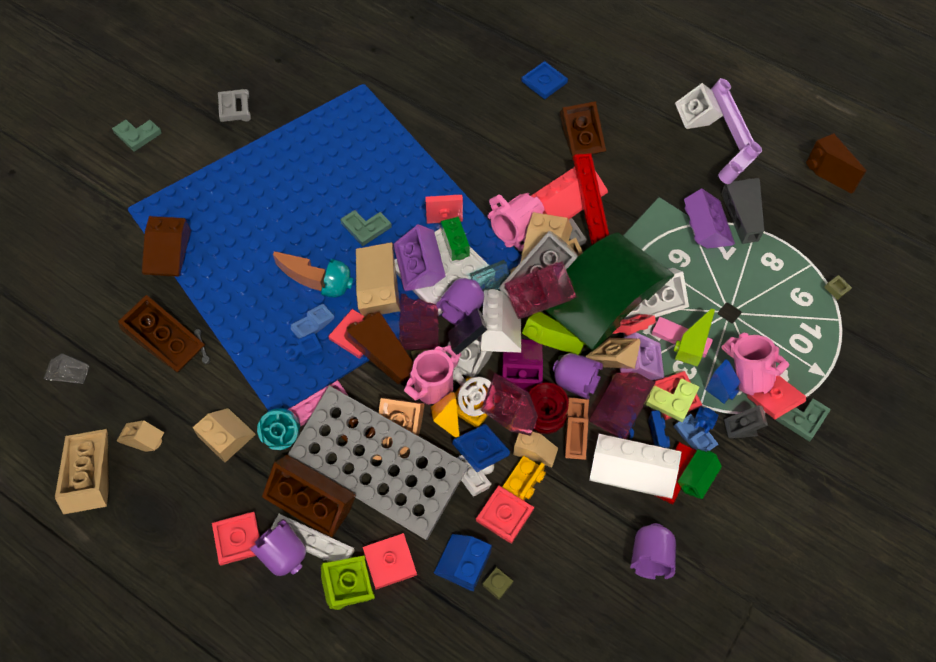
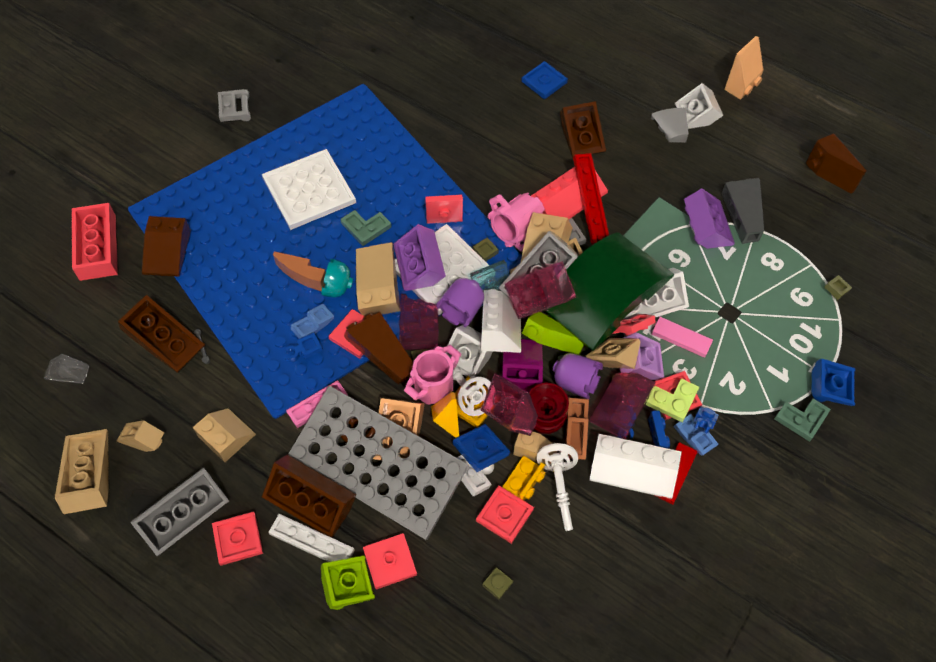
(94, 241): none -> coral brick
(136, 137): sand green plate -> none
(179, 511): none -> light grey brick
(278, 428): teal cylinder -> none
(280, 550): medium lavender cylinder -> none
(308, 189): none -> white plate
(455, 239): green brick -> none
(463, 560): blue slope -> none
(467, 331): black tile -> none
(486, 249): none -> olive plate
(557, 466): none -> white dish
(654, 552): medium lavender cylinder -> none
(672, 123): none -> light grey slope
(693, 340): lime slope -> none
(700, 473): green brick -> none
(724, 383): blue slope -> none
(746, 70): none -> light nougat slope
(746, 423): dark grey slope -> none
(748, 148): lavender piece -> none
(755, 362): bright pink container -> none
(779, 399): coral plate -> none
(833, 382): none -> blue slope

